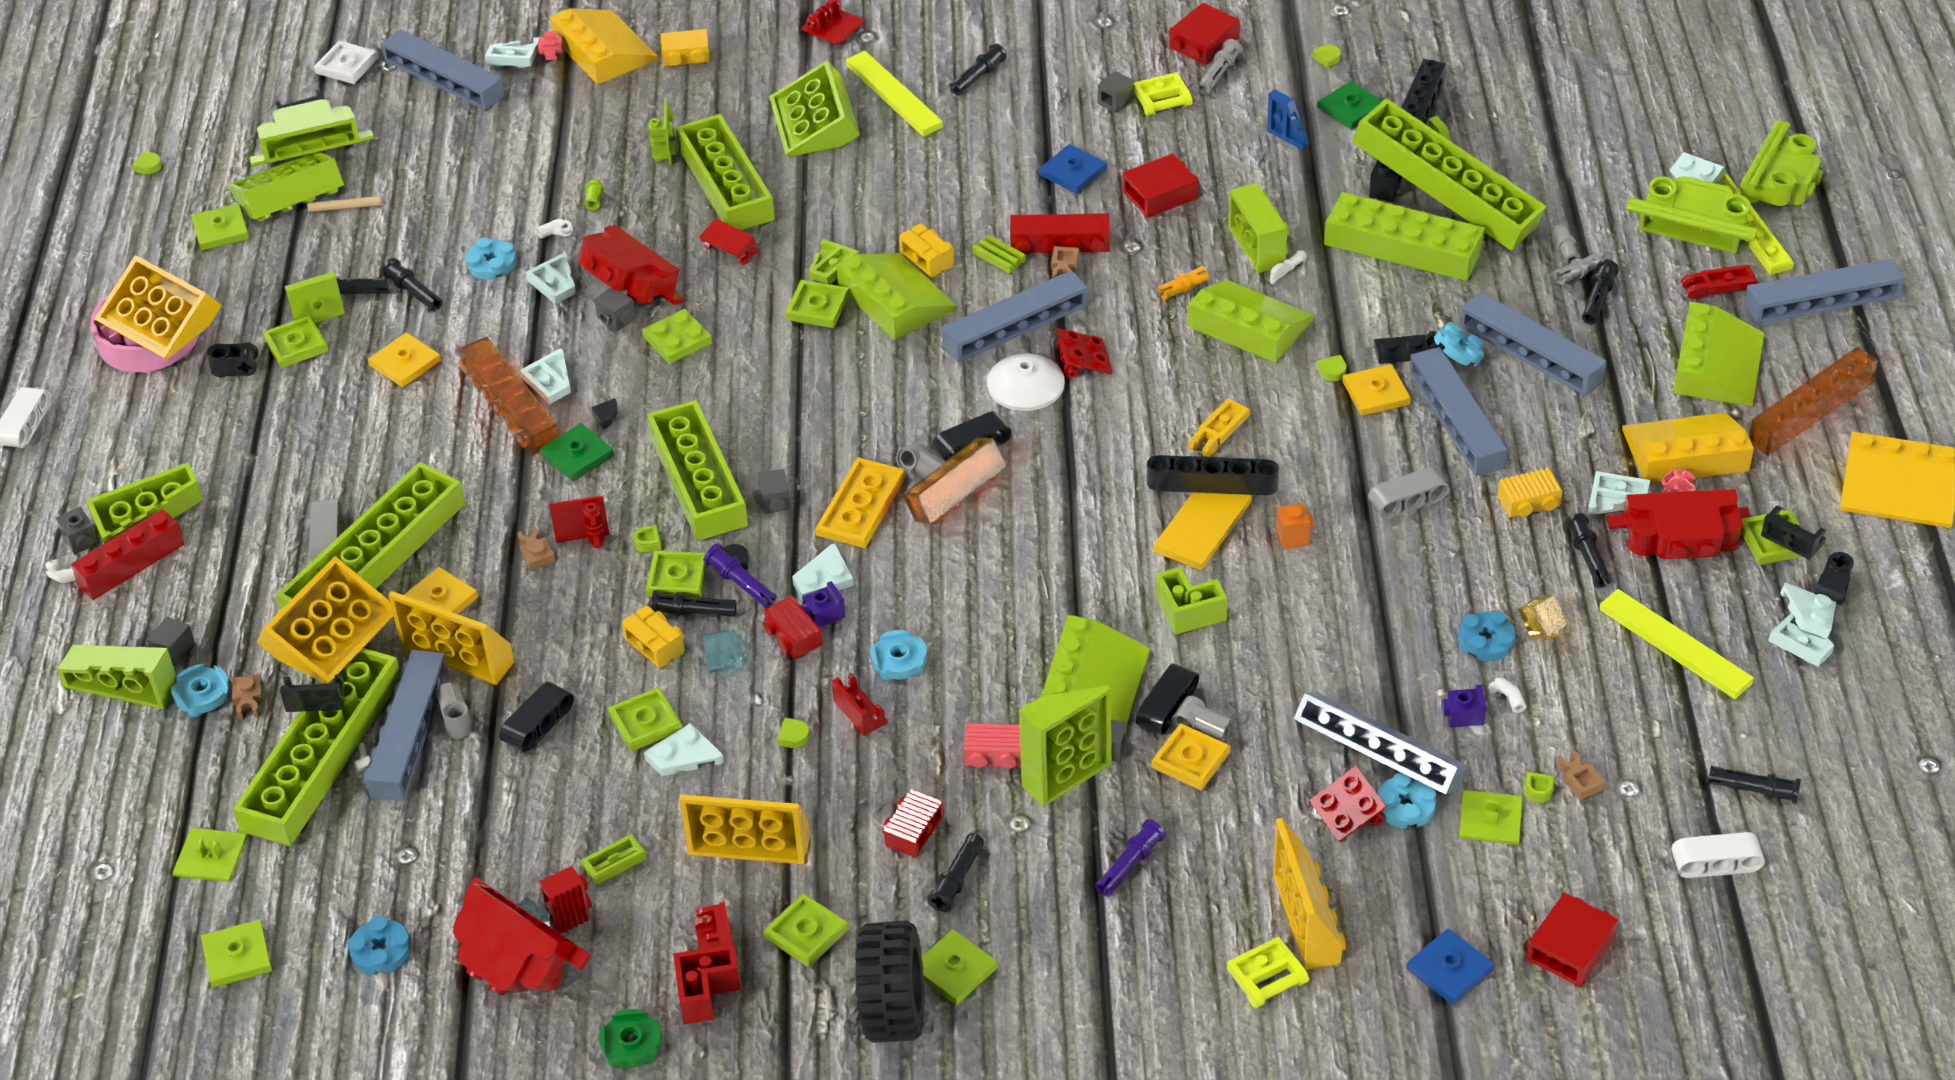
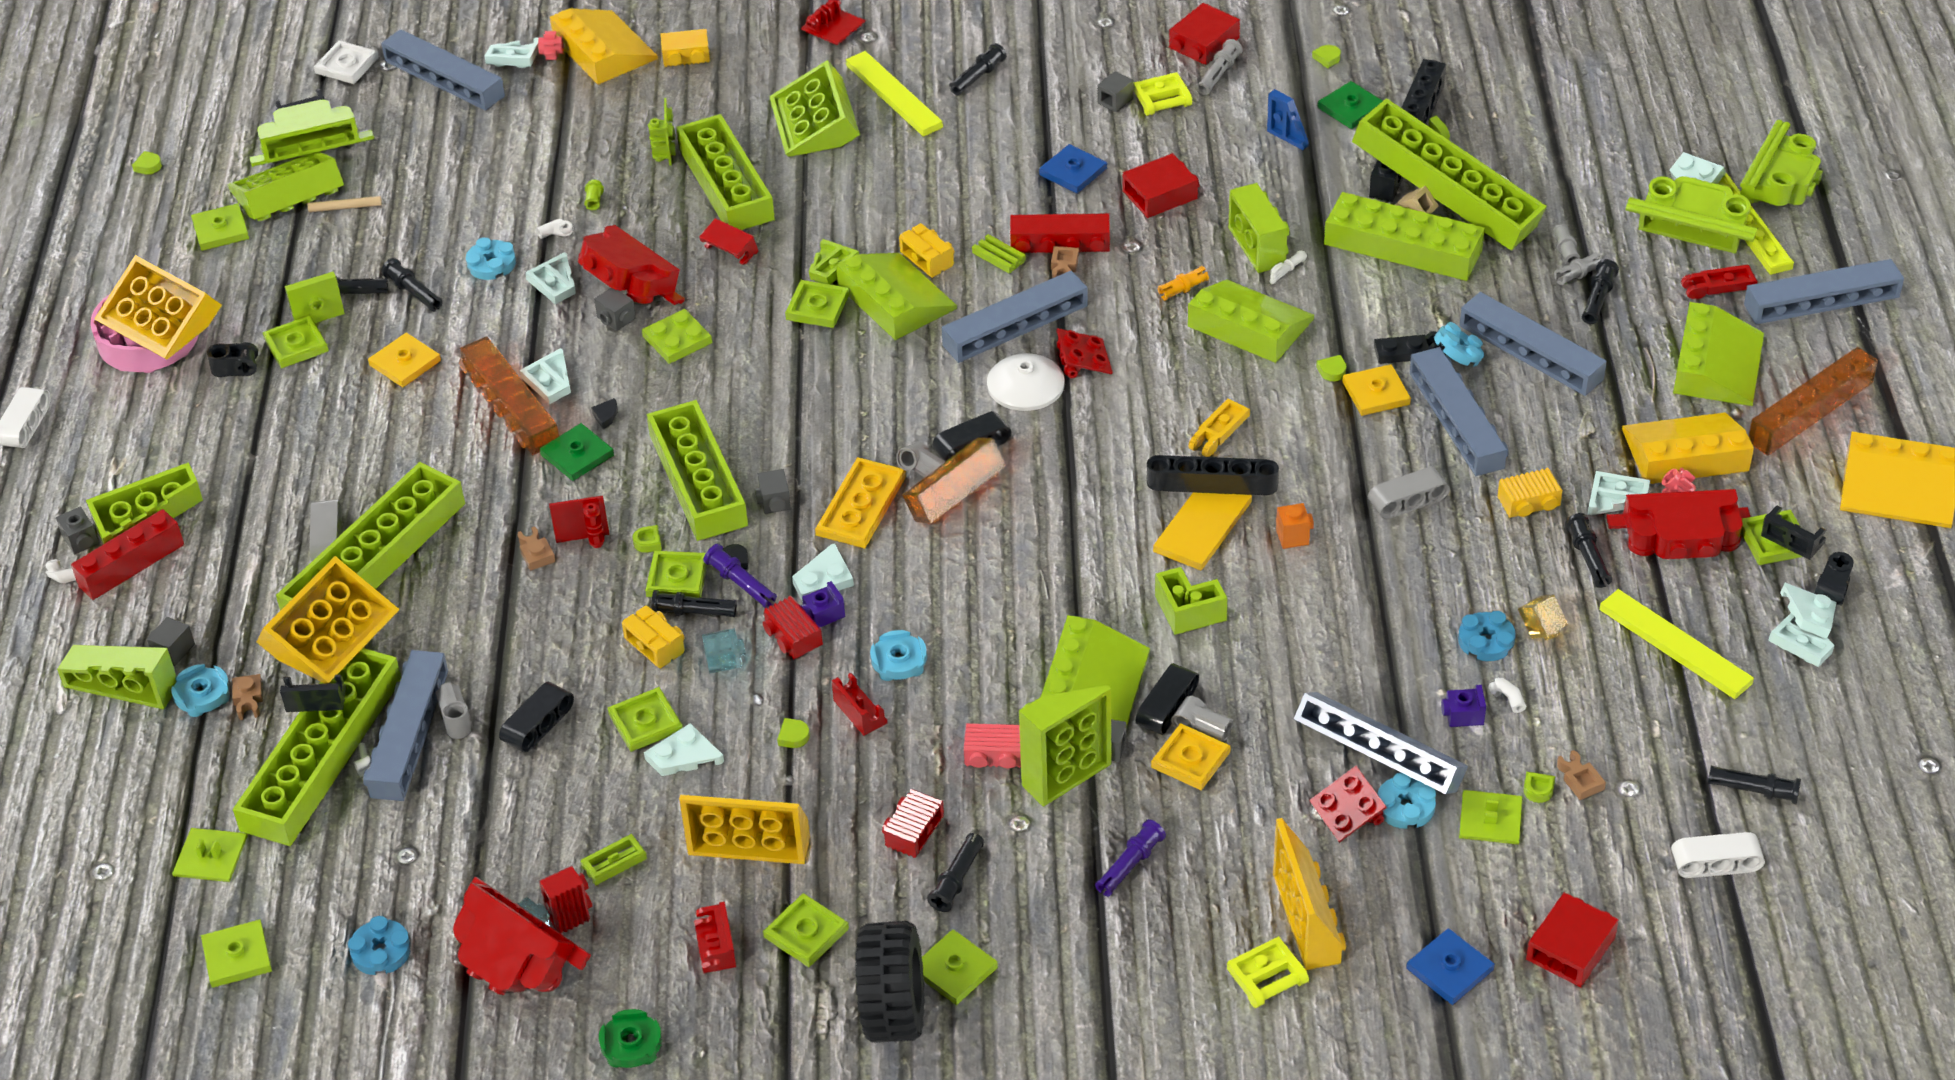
(443, 591): yellow plate -> none
(465, 642): yellow slope -> none
(702, 975): red brick -> none
(1419, 200): none -> tan brick

